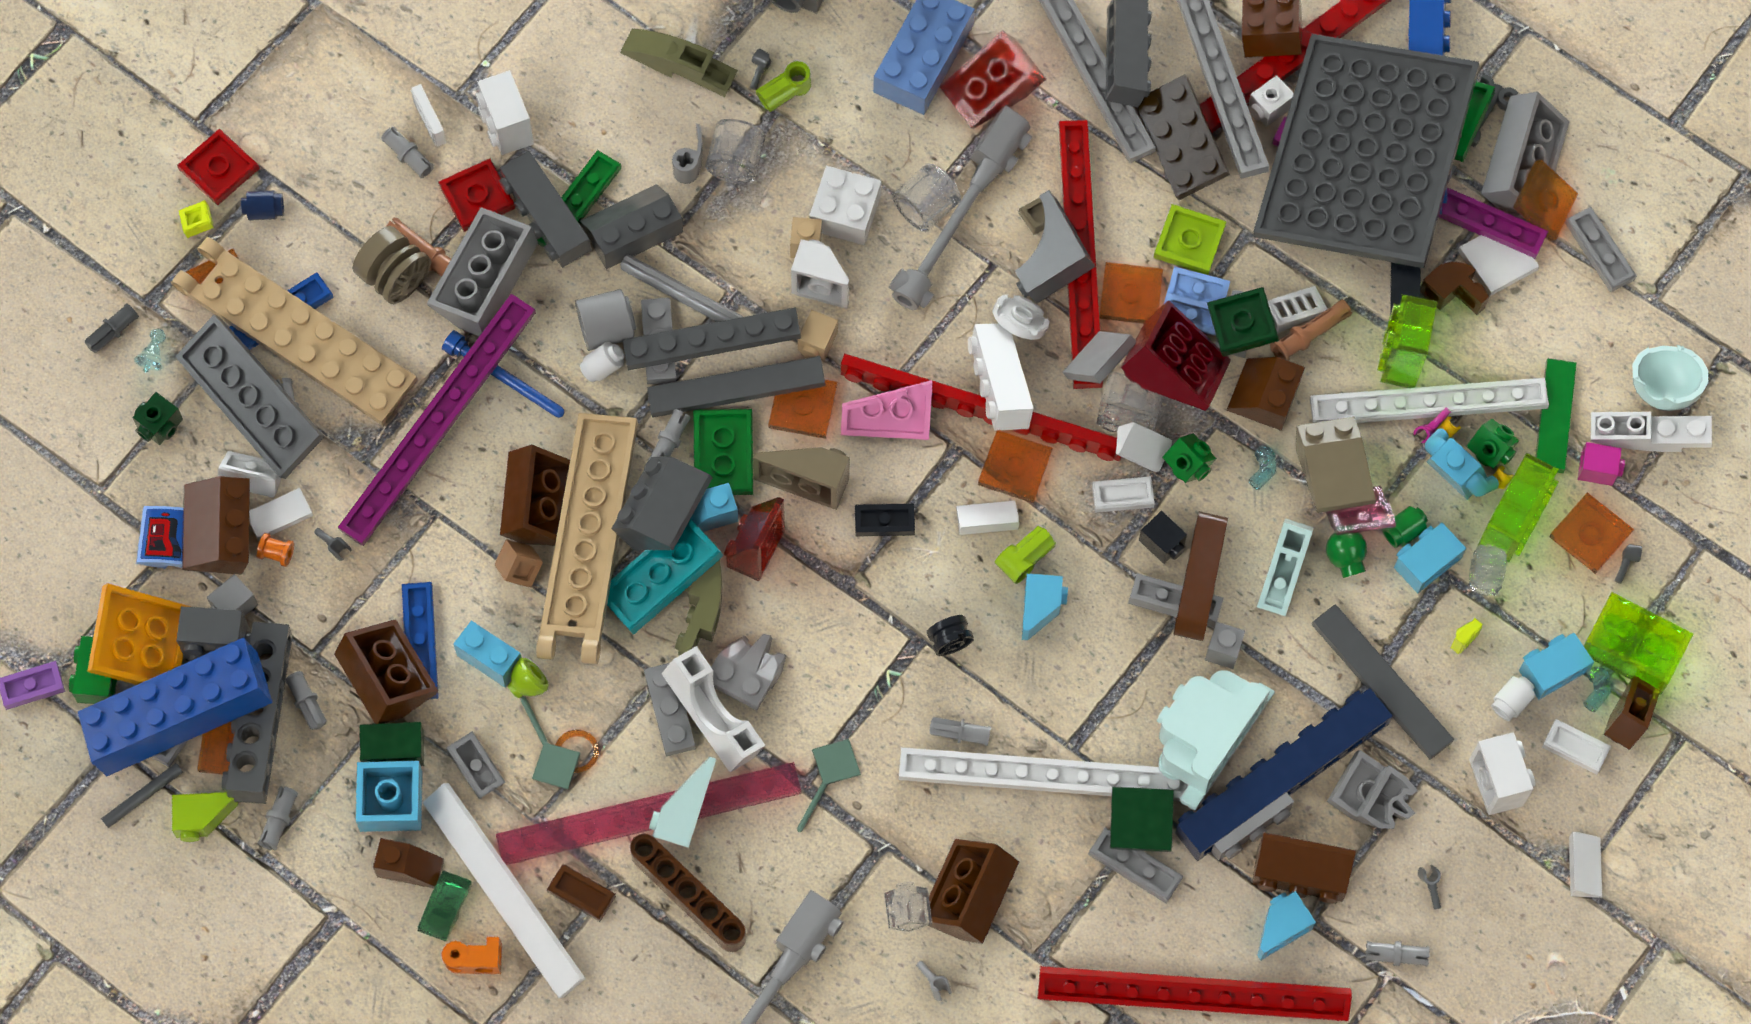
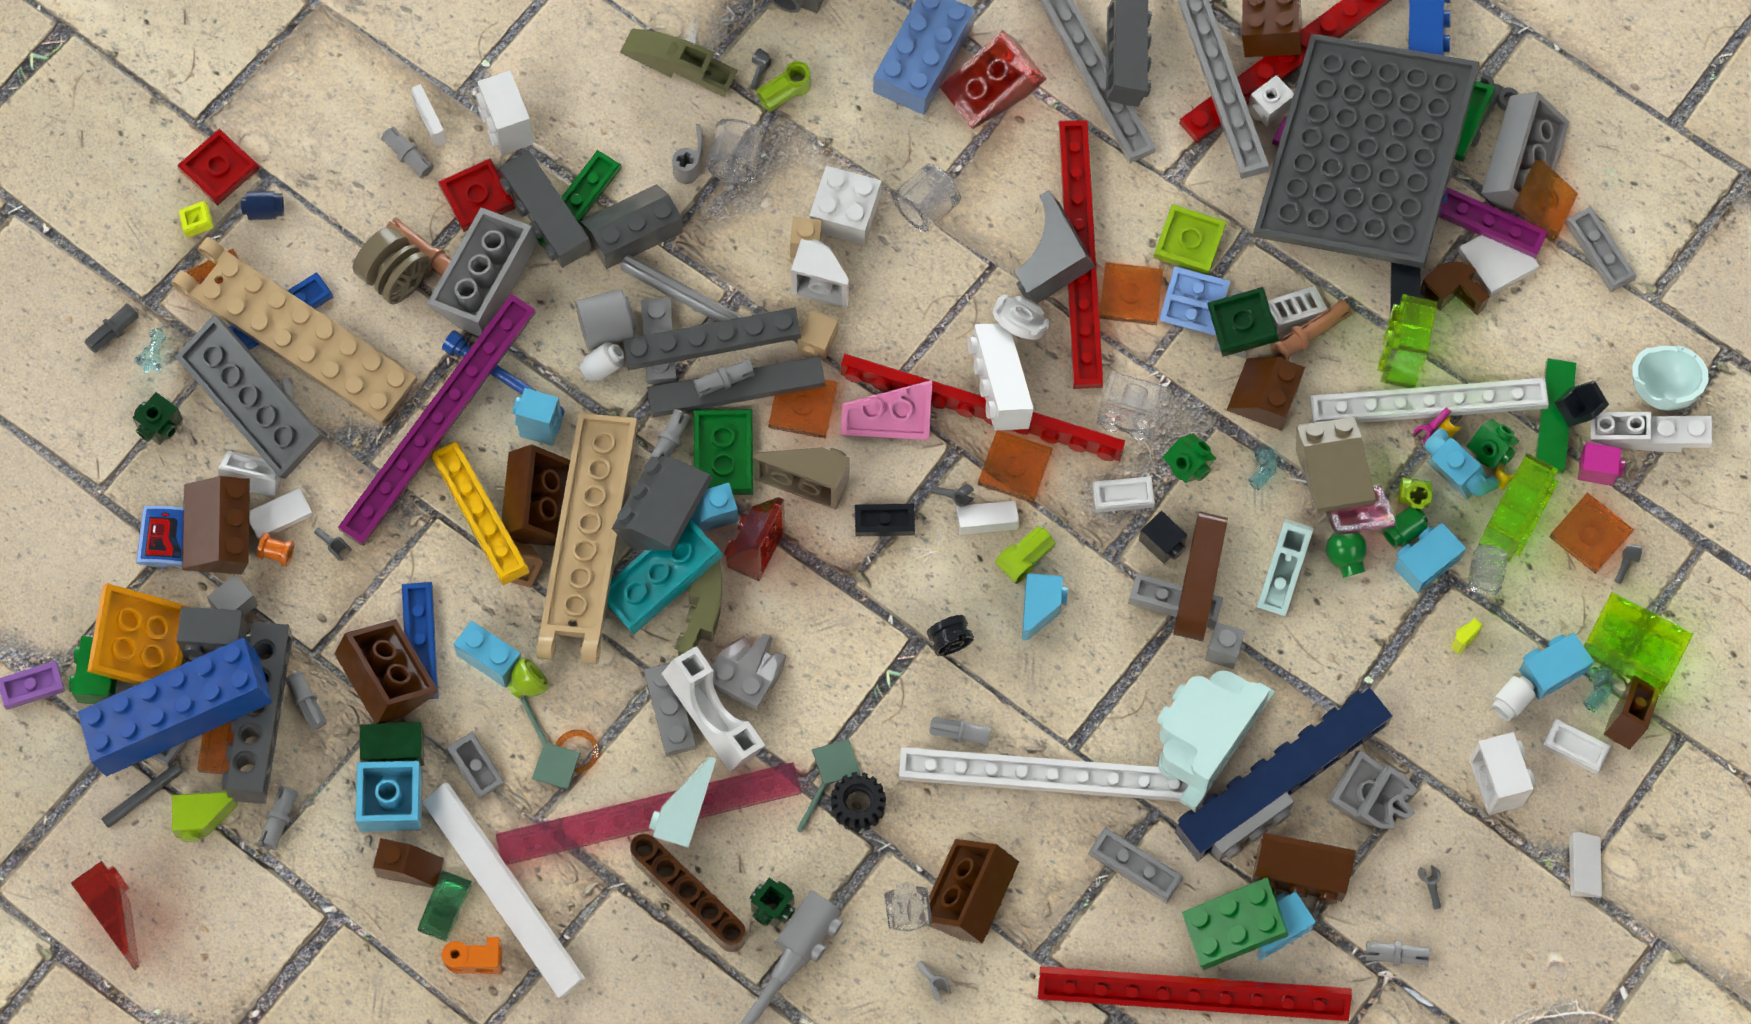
(106, 898): none -> clear red slope
(479, 513): none -> yellow tile
(538, 416): none -> medium azure brick
(581, 892): reddish brown tile -> none
(723, 378): none -> light grey pin
(771, 893): none -> dark green brick
(858, 819): none -> black tyre
(959, 496): none -> dark grey hand
(993, 156): light grey bar -> none
(1033, 215): dark tan tile -> none
(1099, 357): light grey tile -> none
(1141, 819): dark green tile -> none
(1142, 446): white slope -> none
(1176, 359): dark red slope -> none
(1182, 137): plate -> none
(1235, 923): none -> green plate
(1383, 681): dark grey tile -> none
(1415, 493): none -> lime piece
(1581, 403): none -> black panel

